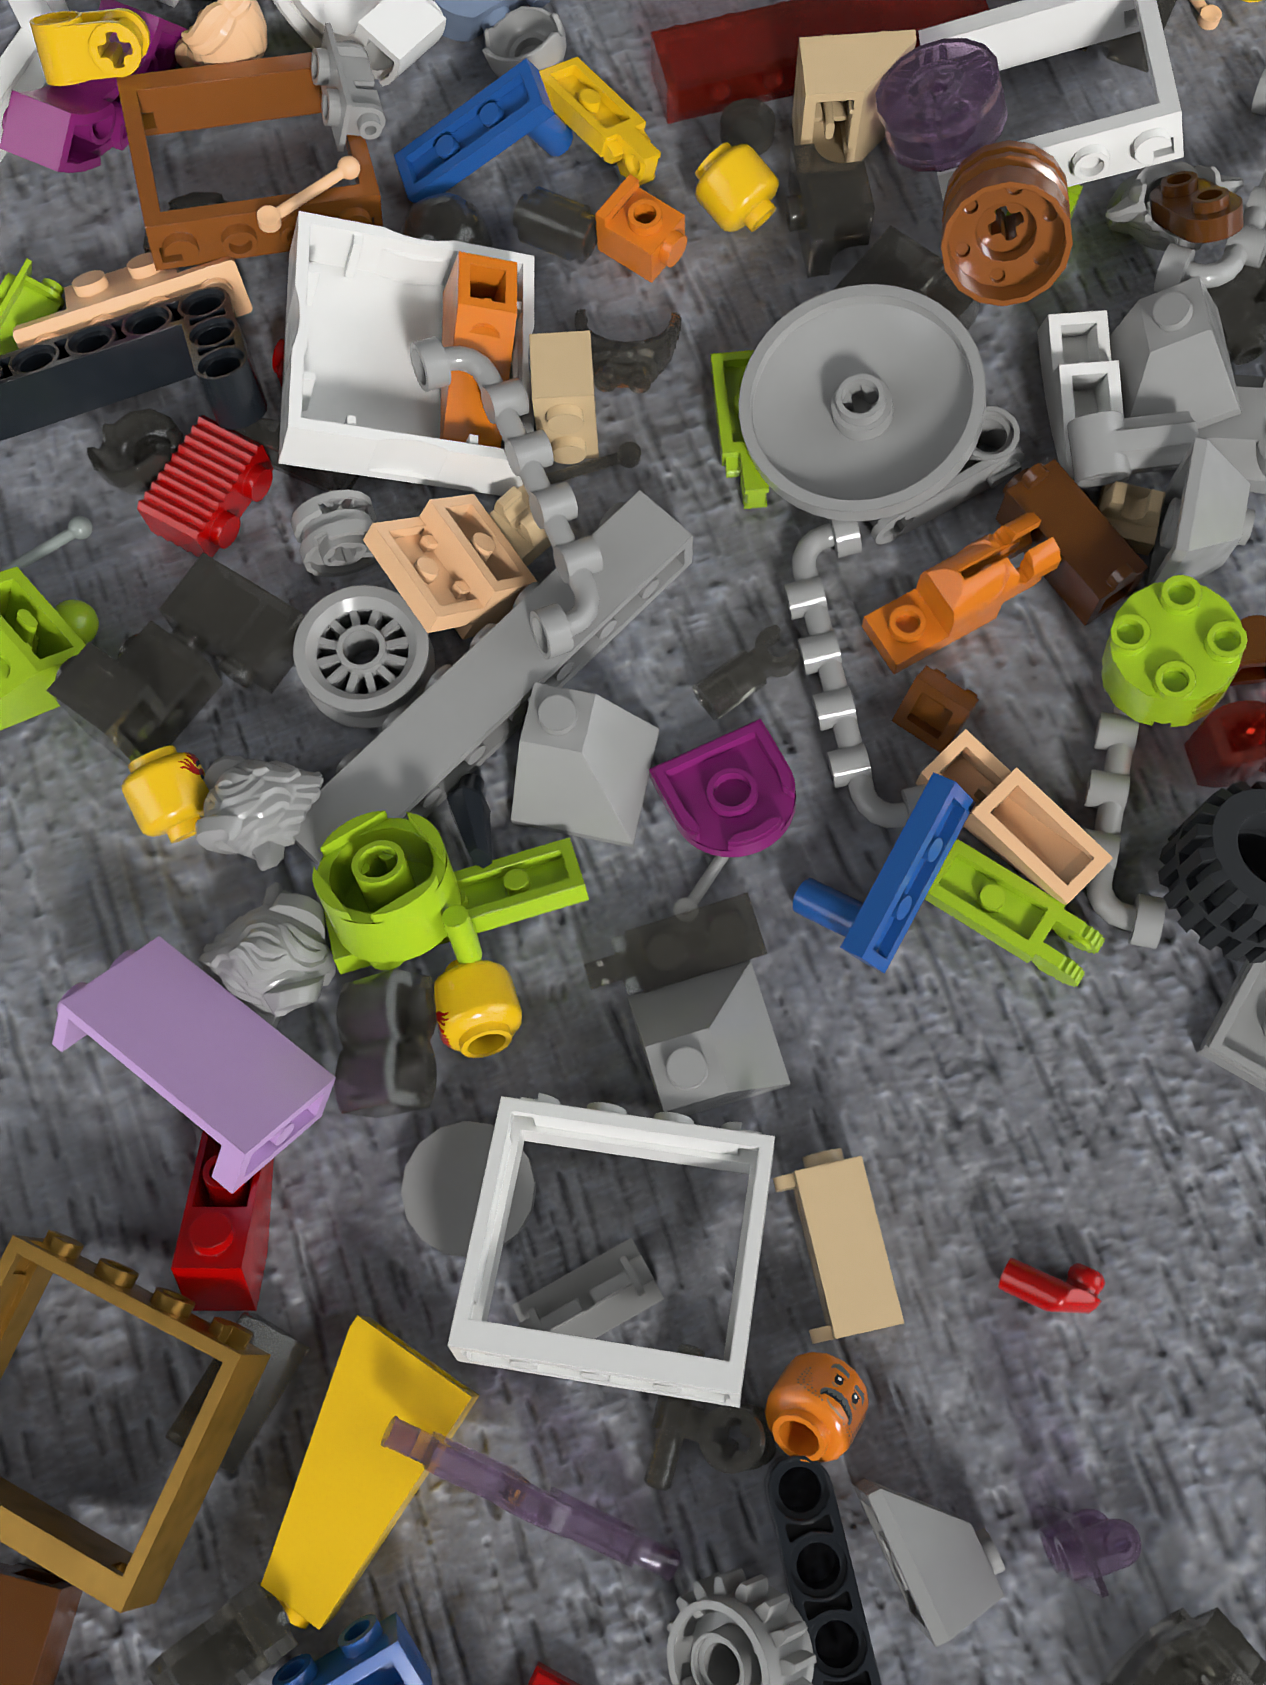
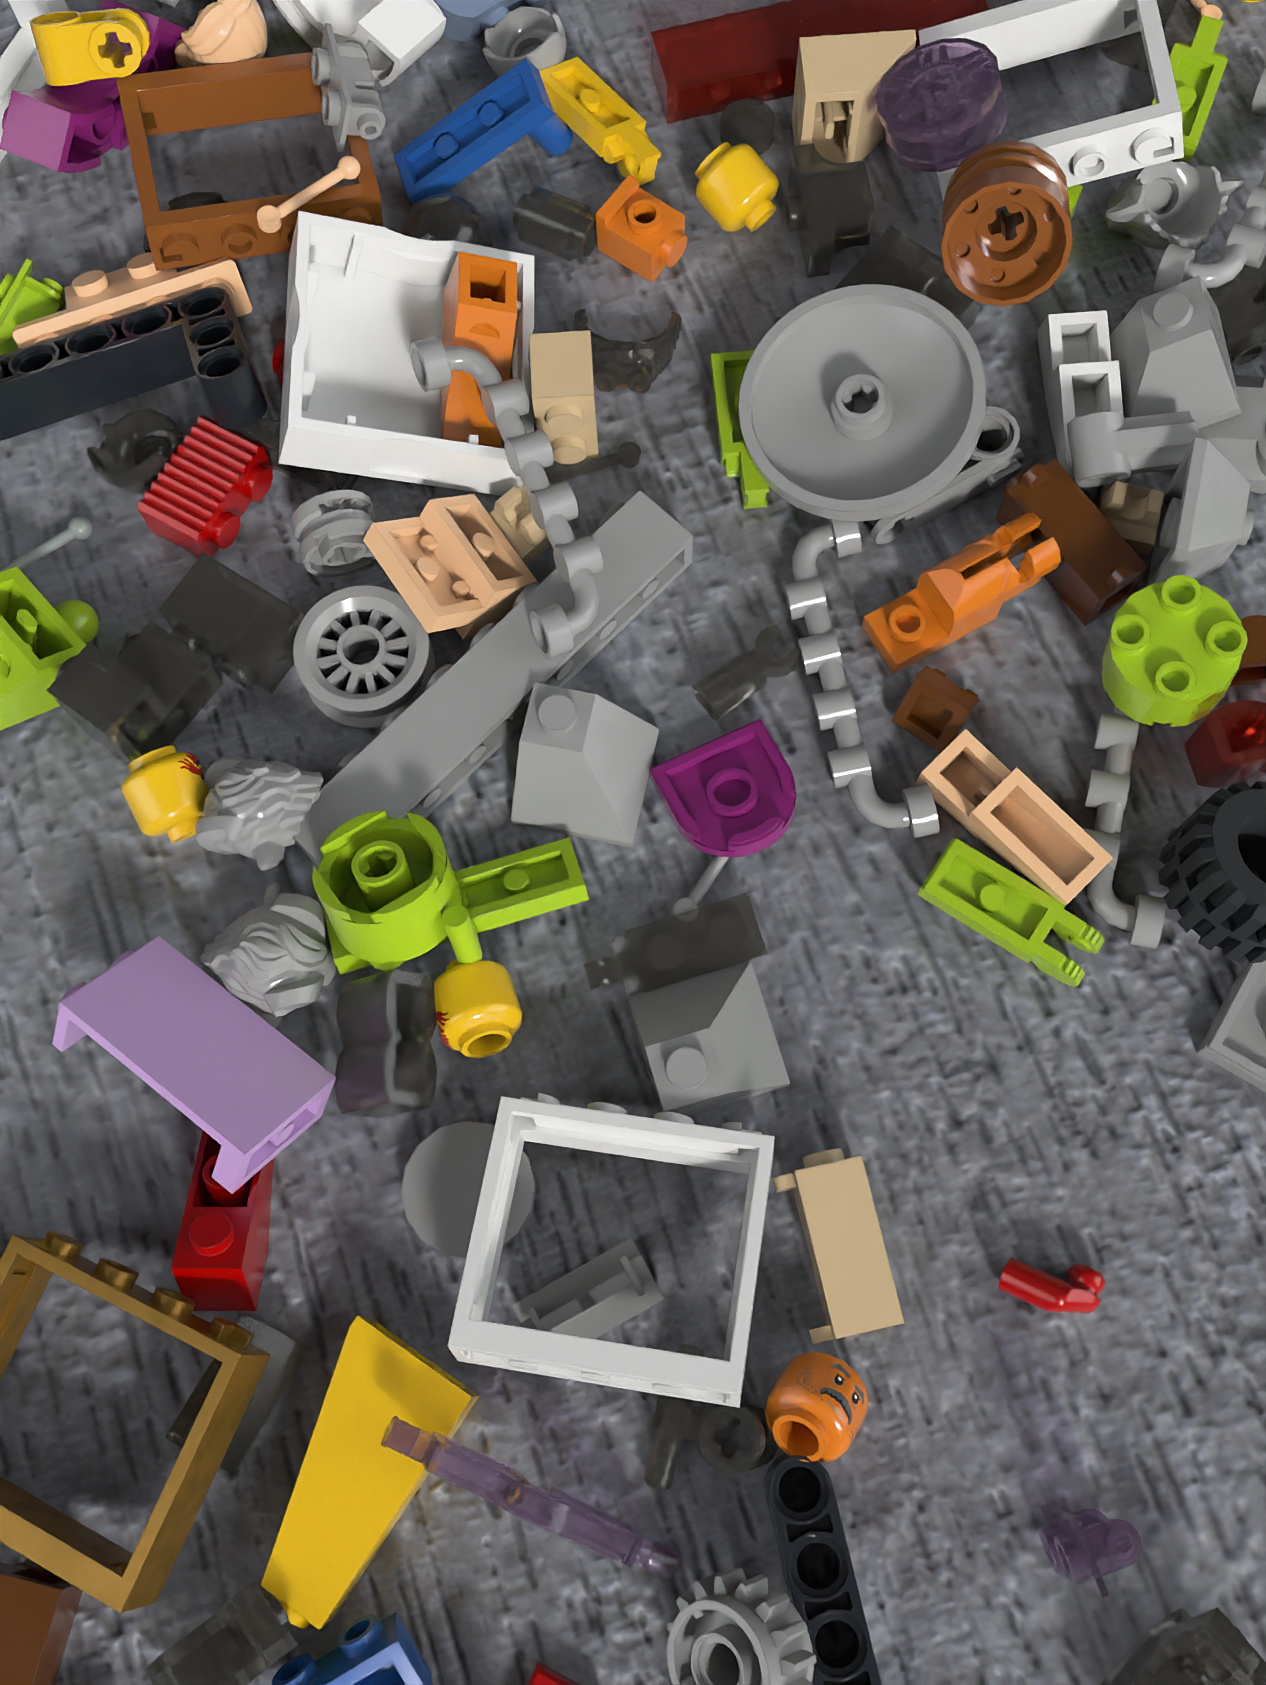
(472, 818): black bar -> none
(880, 923): blue piece -> none
(935, 1560): light grey slope -> none
(1196, 208): reddish brown plate -> none
(1197, 79): none -> lime hinge

